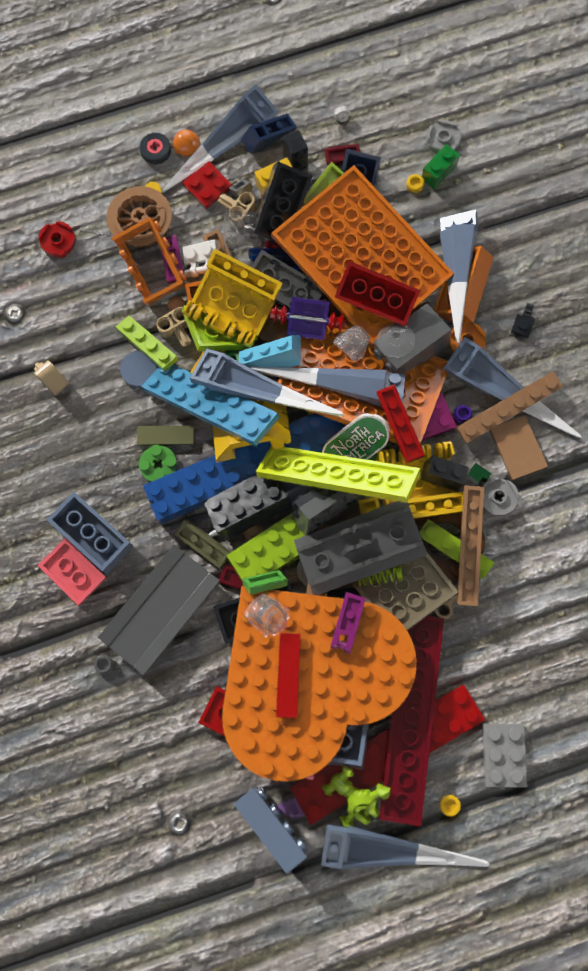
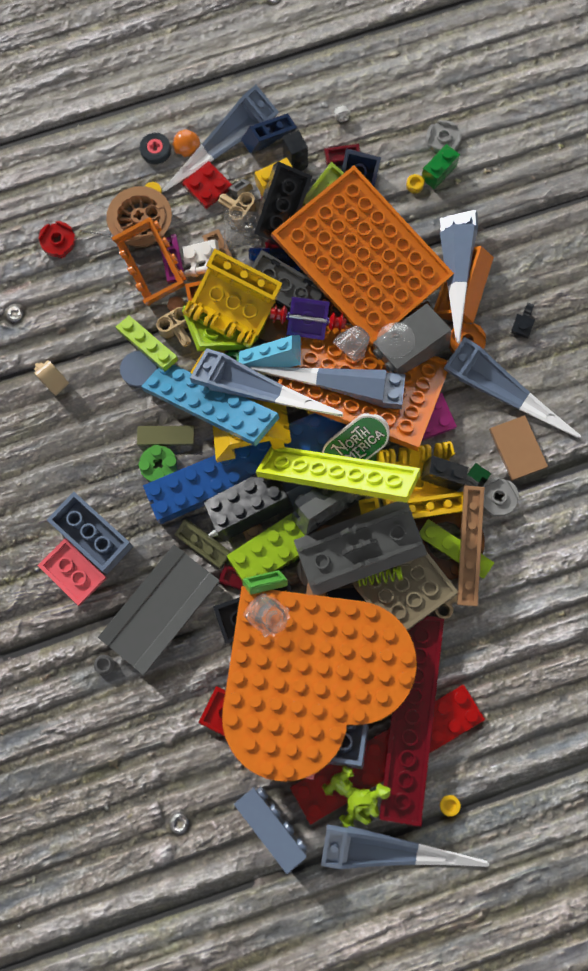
(288, 675): red tile -> none
(291, 808): medium lavender tile -> none
(348, 622): magenta plate -> none
(377, 293): red slope -> none
(400, 424): red tile -> none
(462, 414): dark purple plate -> none
(504, 755): light grey plate -> none
(509, 407): medium nougat plate -> none

